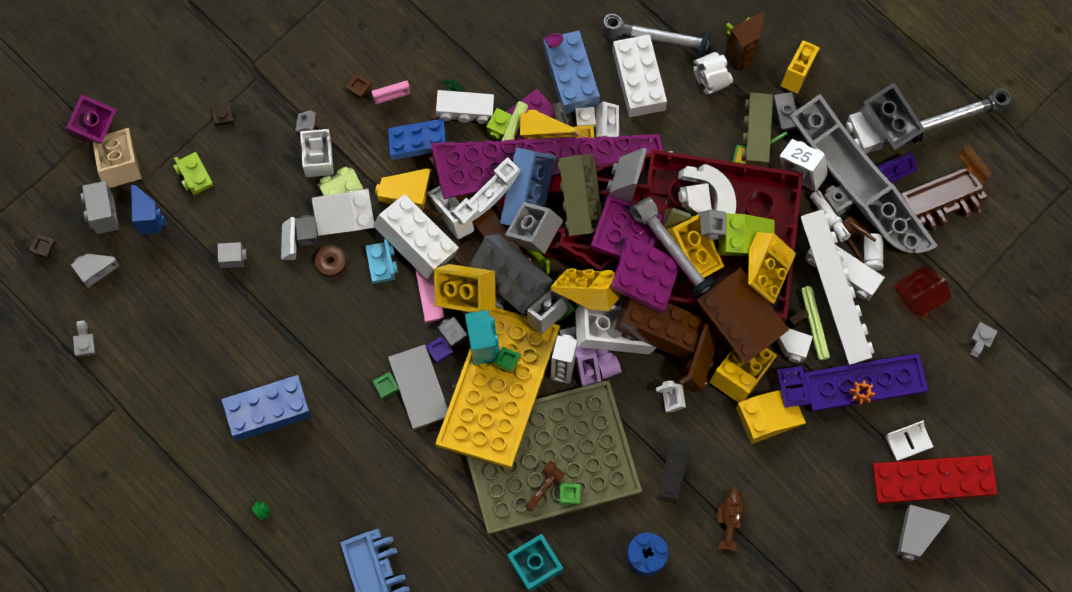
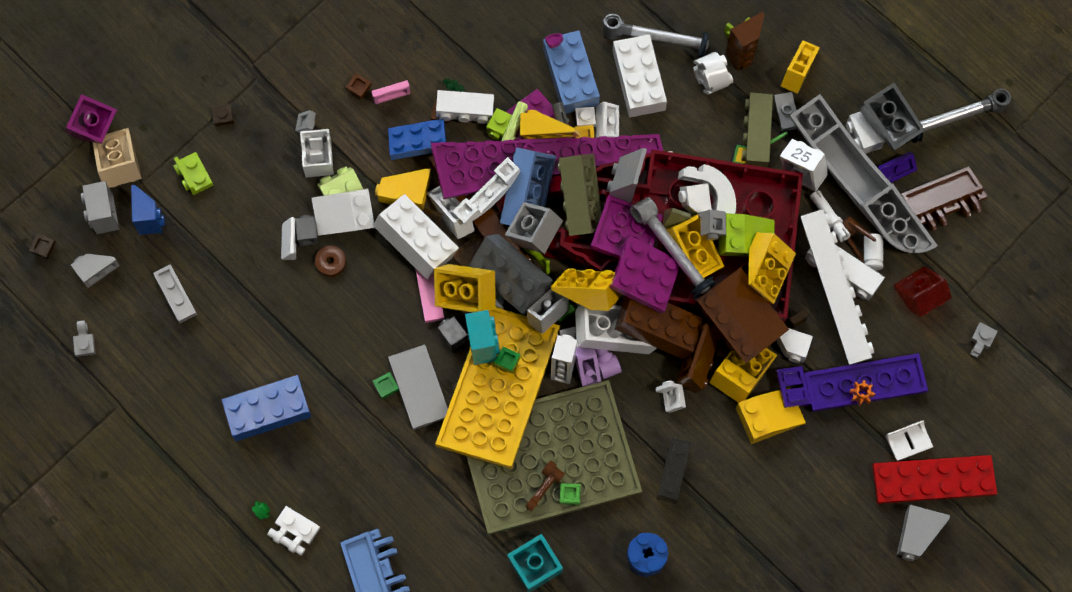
(175, 293): none -> light grey plate
(231, 255): light grey brick -> none
(298, 526): none -> white plate
(380, 262): medium azure bracket -> none
(439, 349): dark purple plate -> none
(730, 513): reddish brown animal -> none
(815, 323): yellowish green axle -> none
(838, 206): light grey brick -> none
(975, 164): clear orange tile -> none

